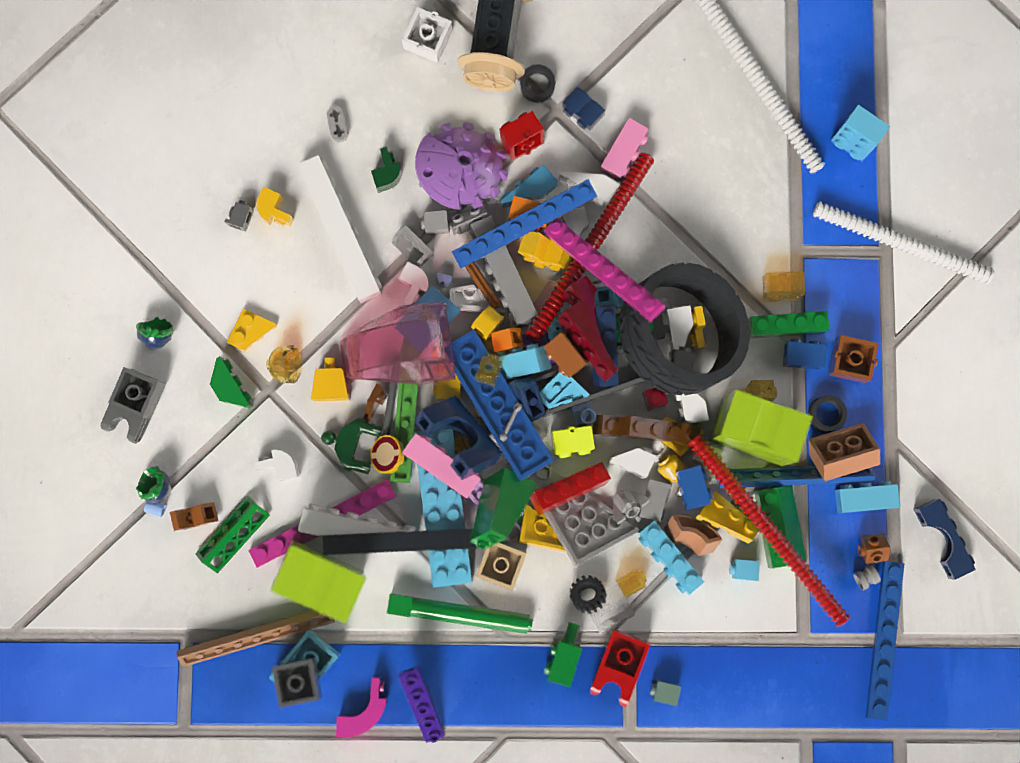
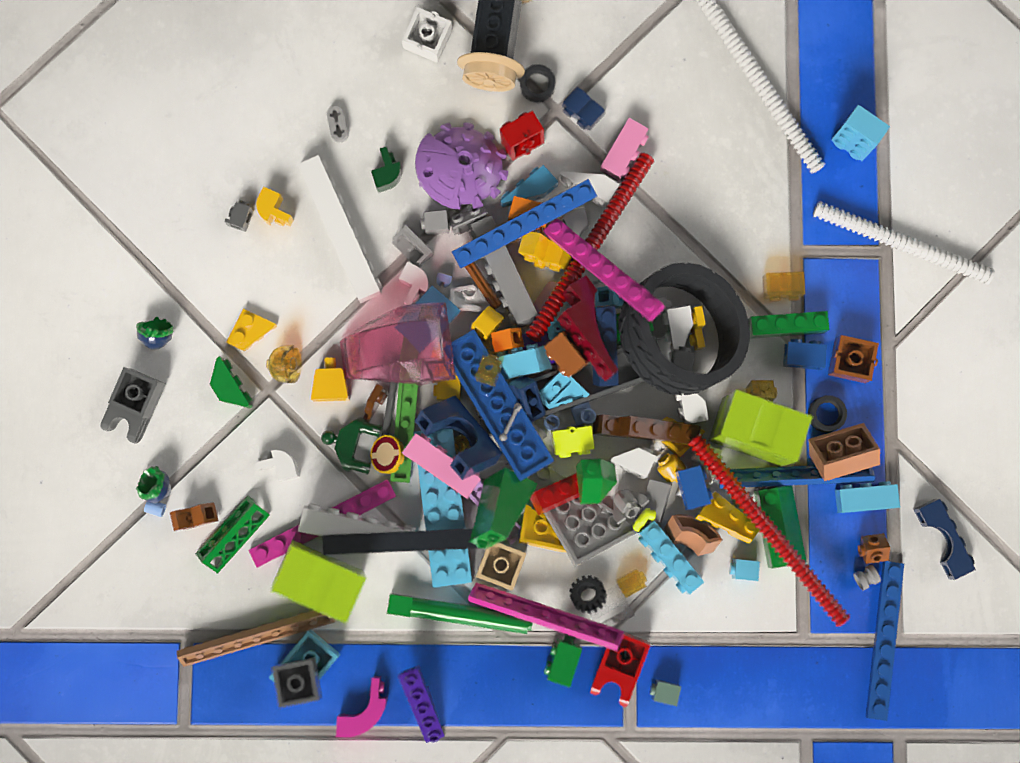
(546, 616): none -> dark pink plate
(553, 419): none -> light blue hinge
(595, 480): none -> green slope
(642, 519): none -> neon yellow arm
(654, 399): dark red brick -> none

